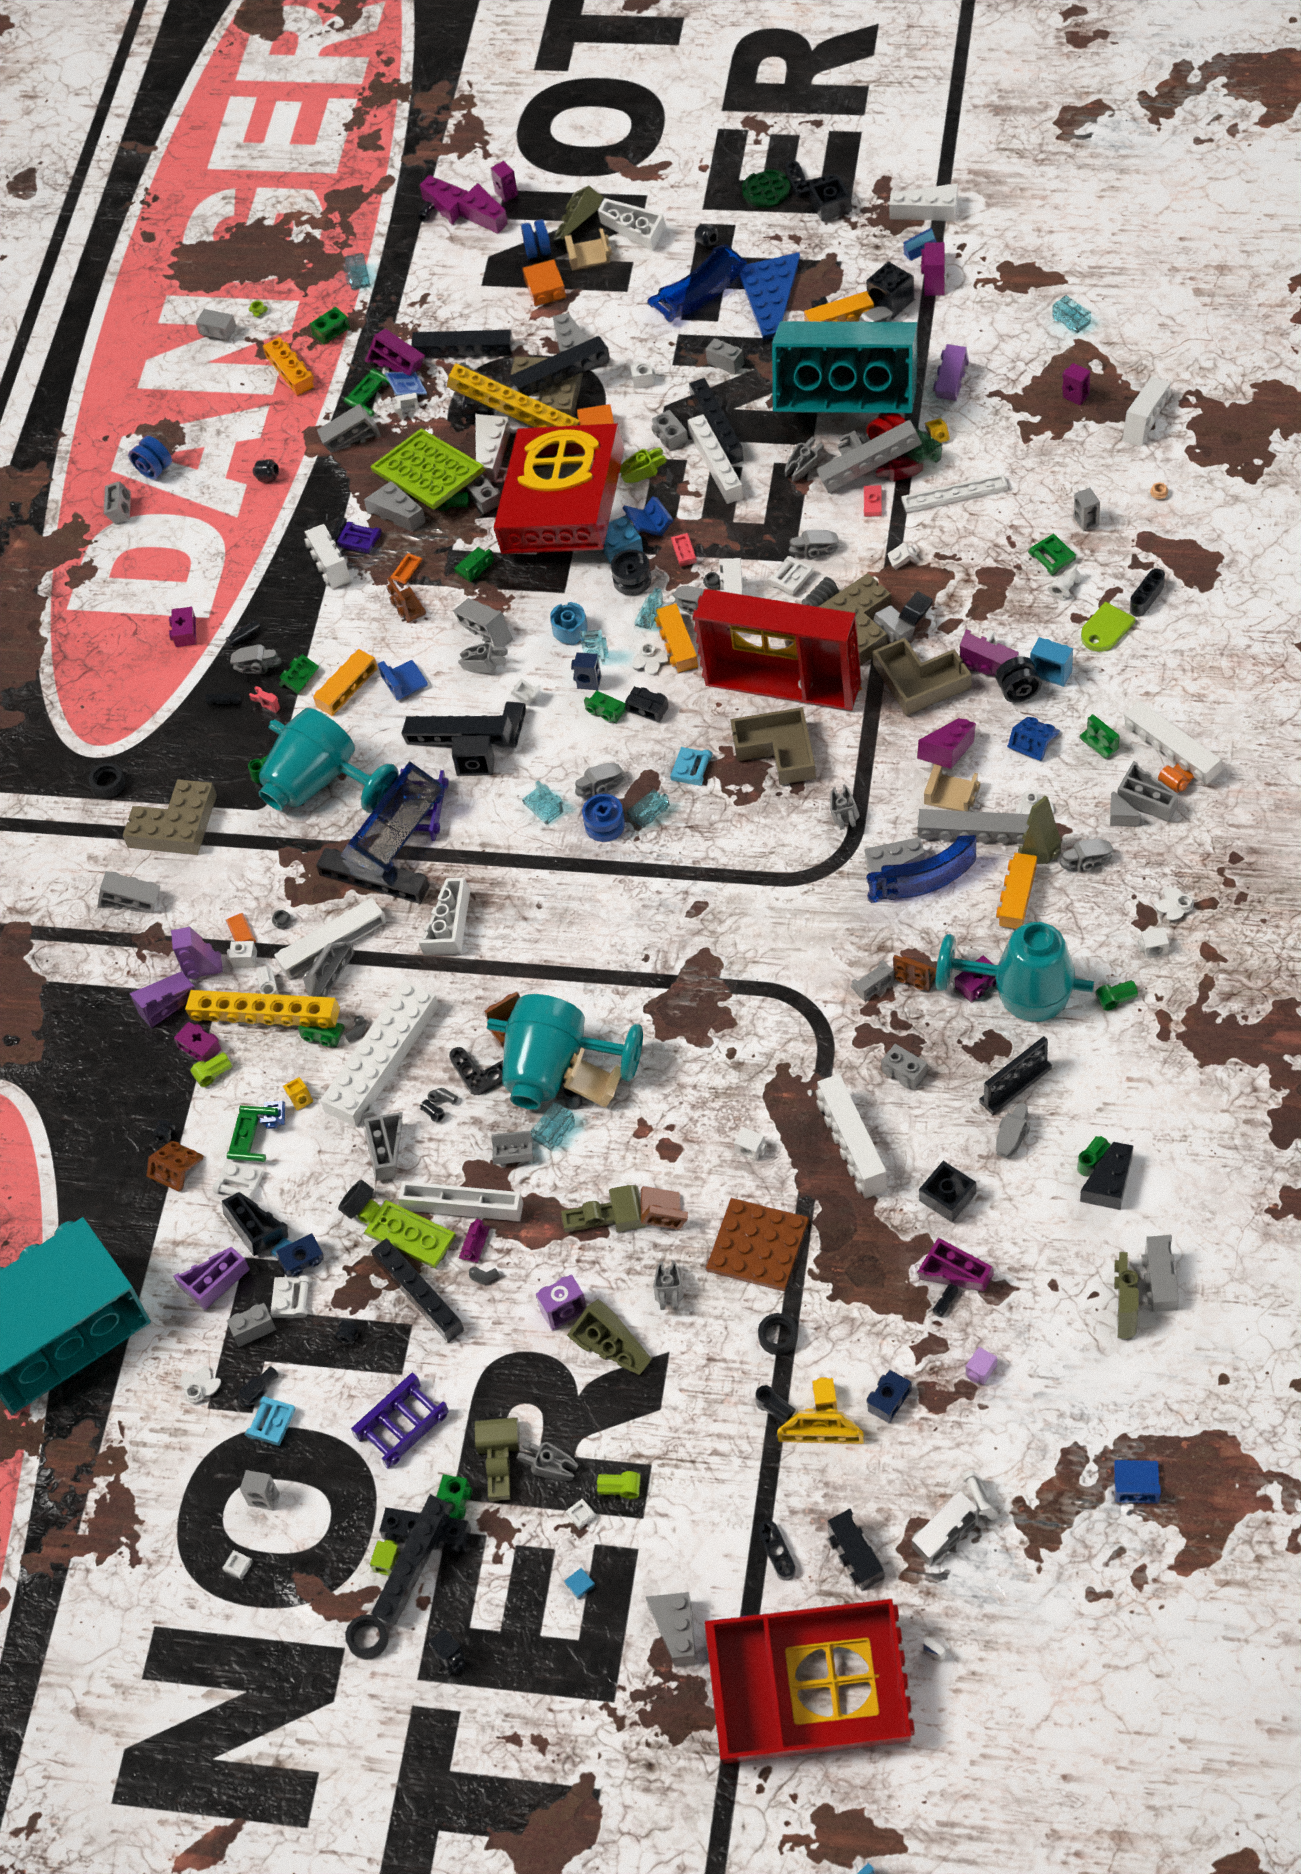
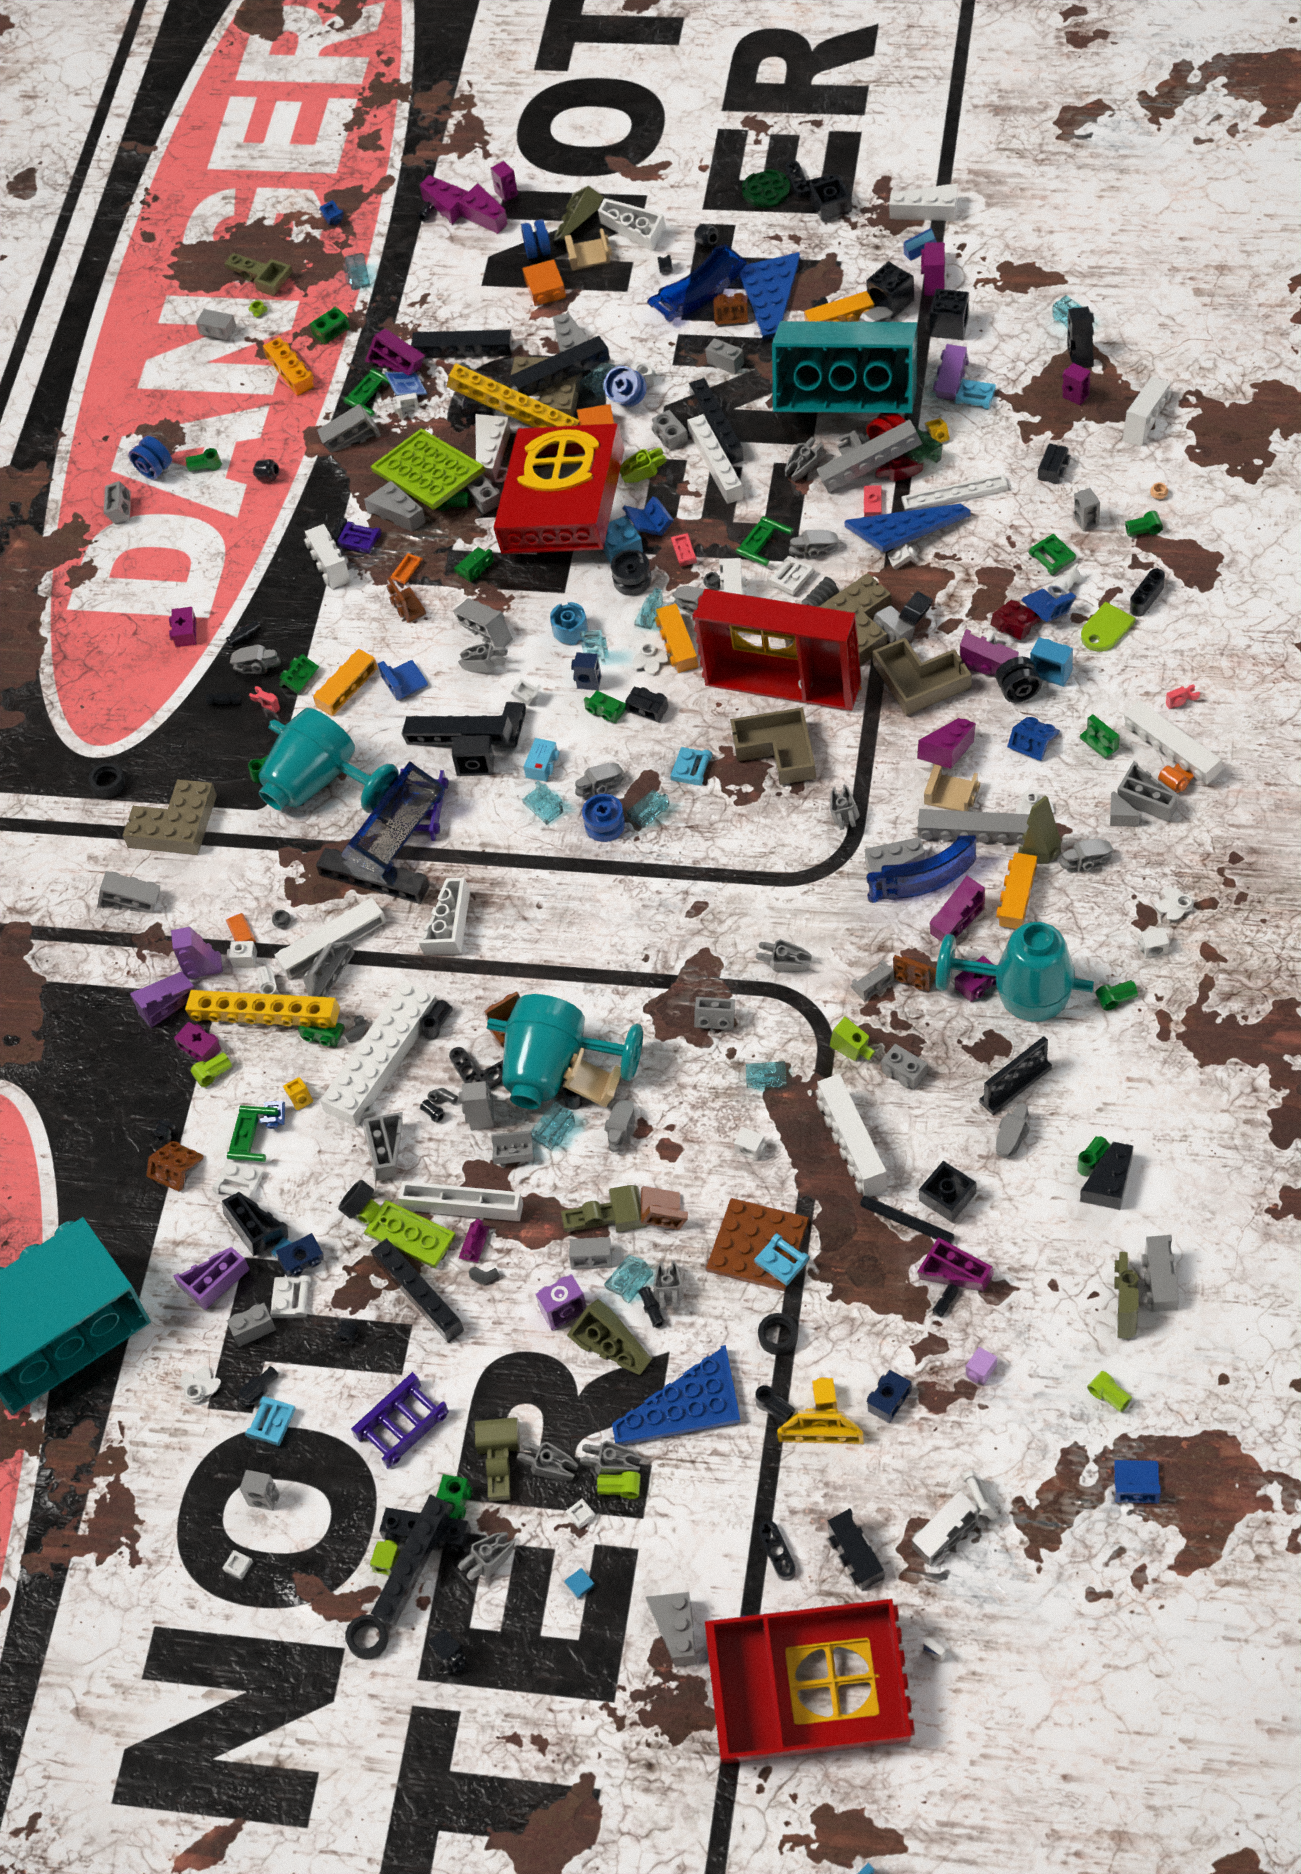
(209, 459): none -> green piece
(267, 276): none -> olive plate
(331, 213): none -> blue bracket
(435, 1019): none -> black piece
(477, 1105): none -> light grey wedge
(487, 1555): none -> light grey hinge
(541, 759): none -> medium azure brick
(590, 1253): none -> light grey hinge
(595, 379): none -> clear light blue bracket
(611, 1458): none -> light grey hinge
(620, 1124): none -> light grey hinge
(625, 386): none -> blue wheel
(629, 1278): none -> clear light blue bracket
(651, 1307): none -> black pin
(665, 263): none -> black wheel
(692, 1403): none -> blue wing
(714, 1013): none -> light grey brick
(730, 309): none -> dark orange bracket
(758, 538): none -> green plate
(766, 1075): none -> clear light blue bracket
(777, 1264): none -> medium azure plate
(784, 956): none -> light grey hinge
(851, 1041): none -> lime torso
(898, 528): none -> blue wing
(906, 1219): none -> black axle
(949, 314): none -> black brick
(959, 909): none -> magenta wedge
(975, 393): none -> medium azure plate
(1014, 619): none -> dark red plate
(1047, 606): none -> blue bracket
(1053, 463): none -> black brick
(1080, 336): none -> black wedge
(1104, 1388): none -> lime piece
(1148, 523): none -> green piece
(1178, 696): none -> coral plate

